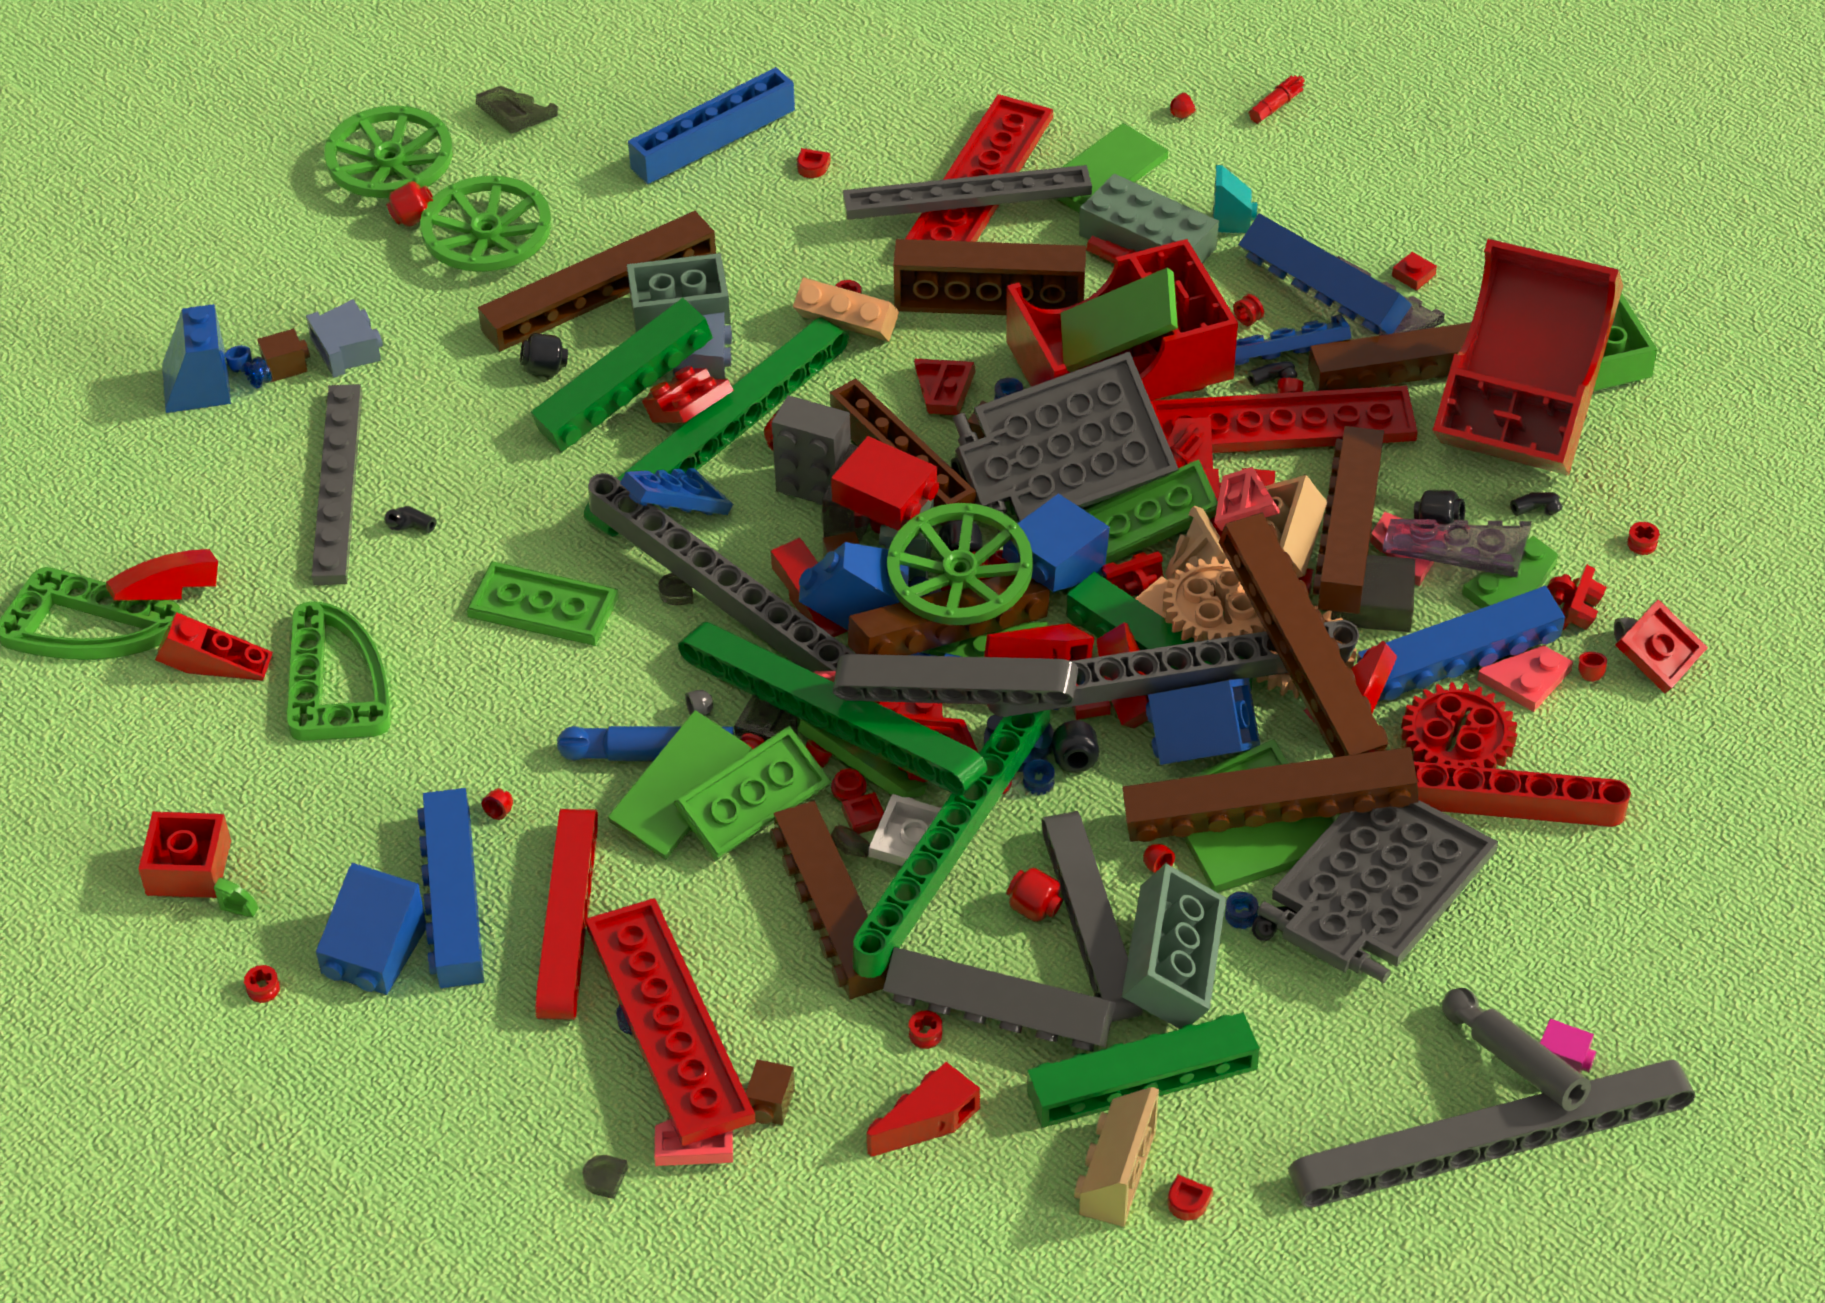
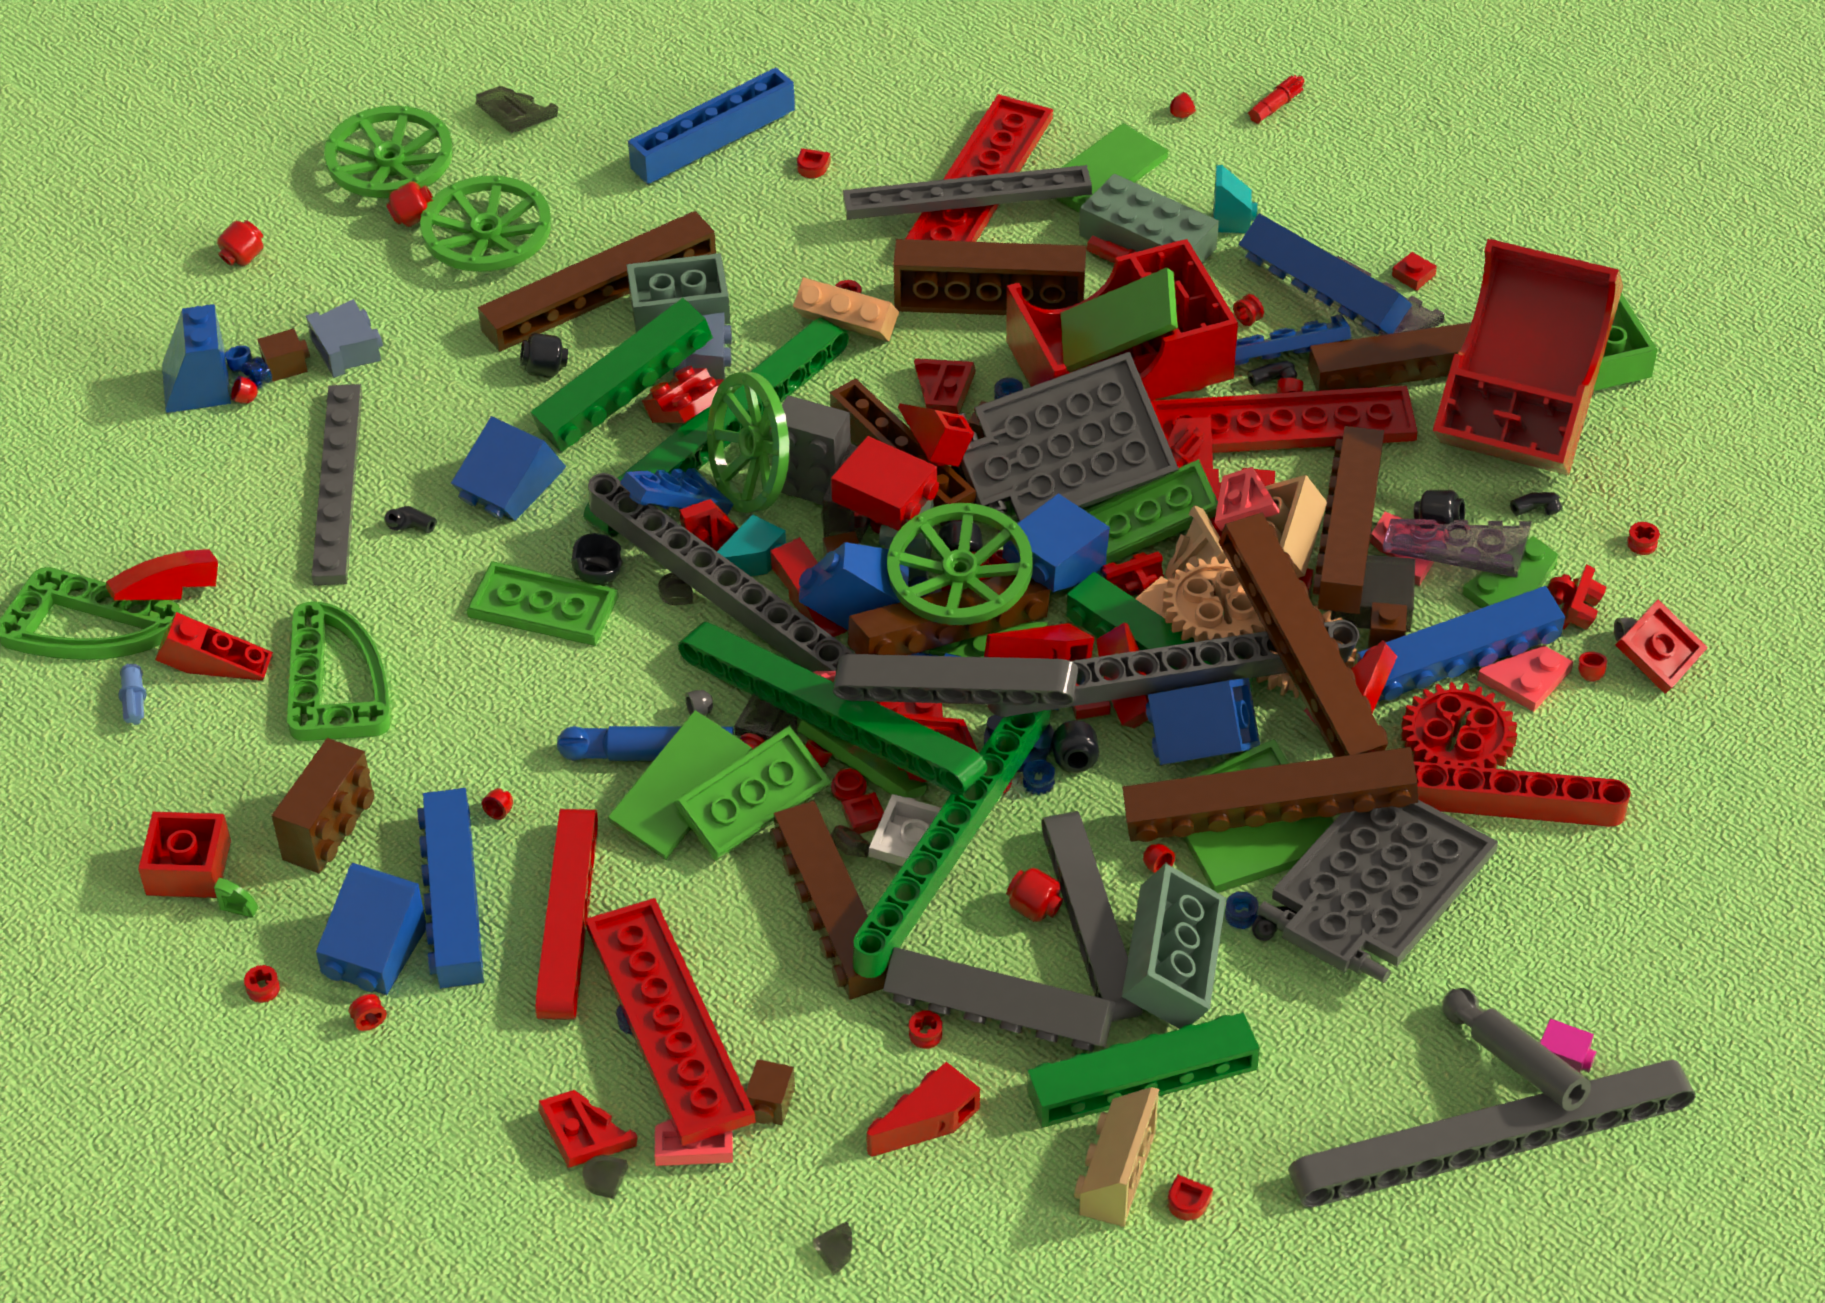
(132, 693): none -> medium blue axle
(240, 243): none -> red head
(243, 390): none -> red hinge
(323, 805): none -> reddish brown brick
(367, 1012): none -> red bush
(506, 470): none -> blue slope
(582, 1129): none -> red wing
(596, 558): none -> black hair
(708, 523): none -> red wing
(751, 546): none -> teal slope
(754, 440): none -> bright green wheel
(835, 1247): none -> clear smoke tile
(939, 433): none -> red slope
(1386, 622): none -> reddish brown brick

